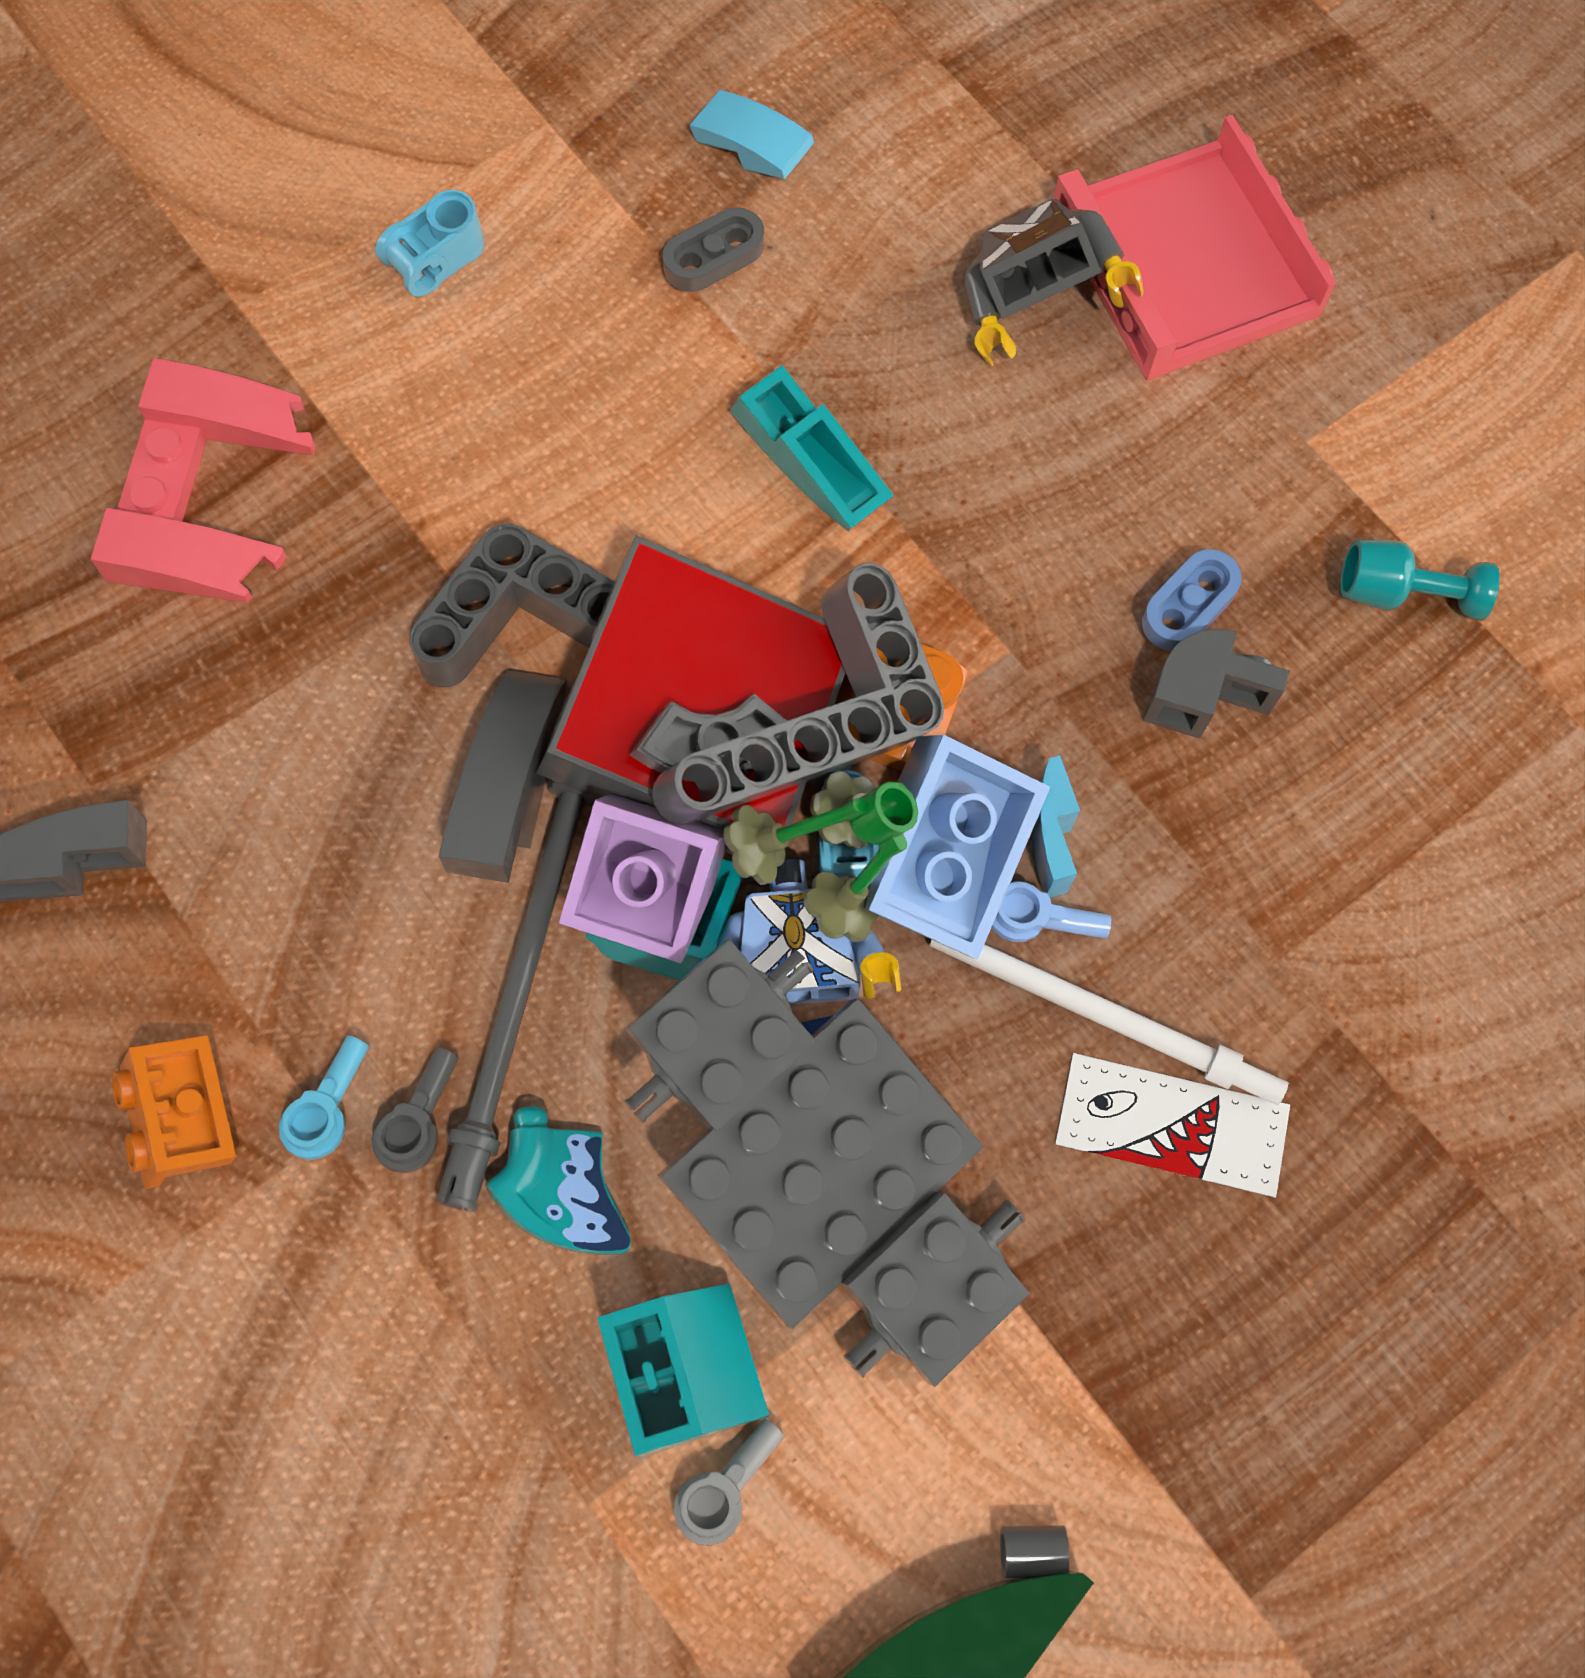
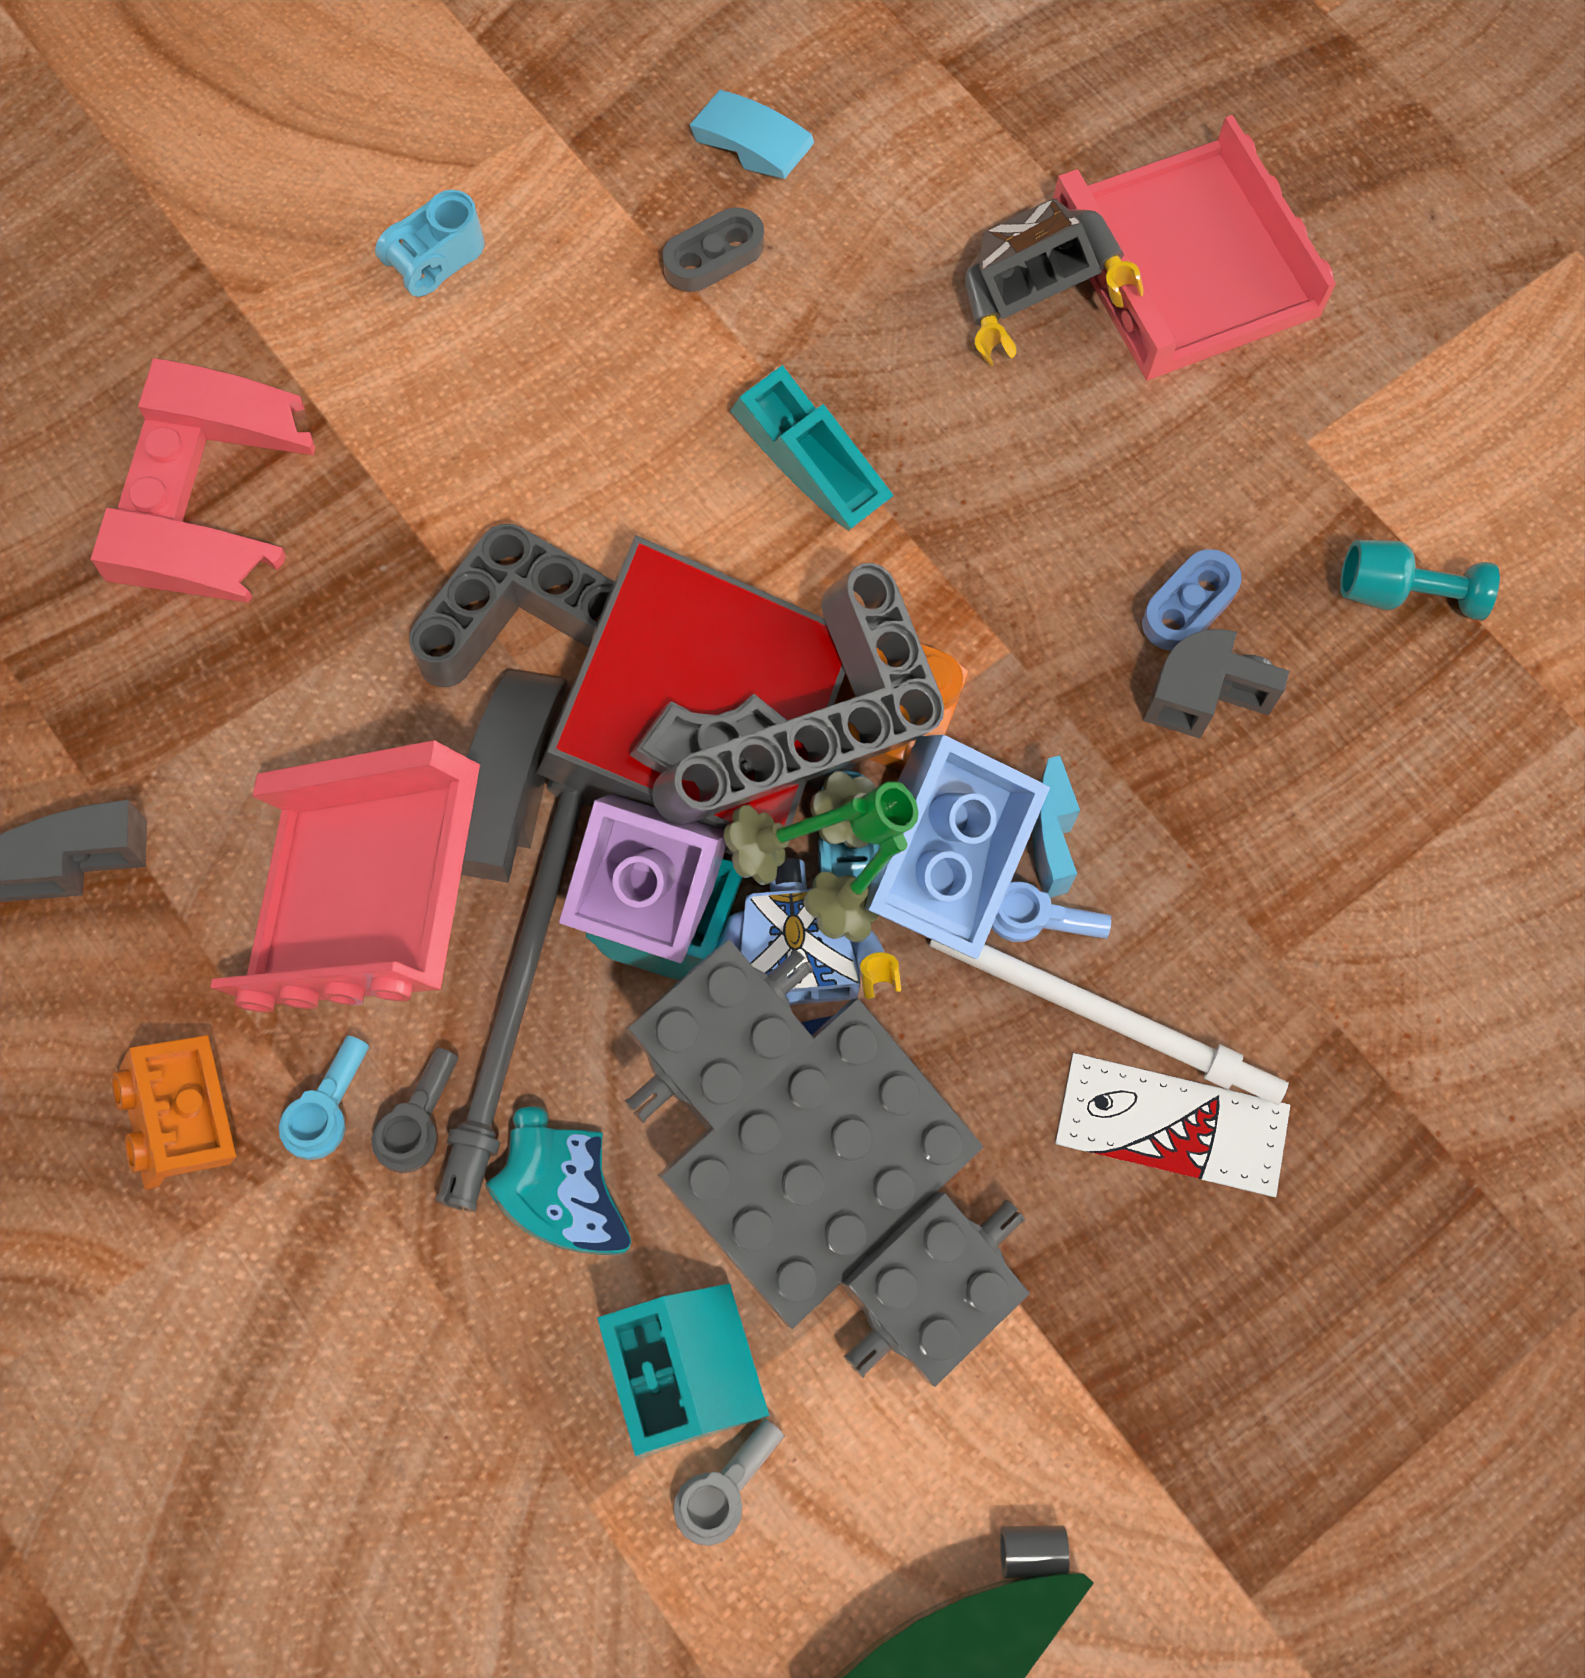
(359, 878): none -> coral panel

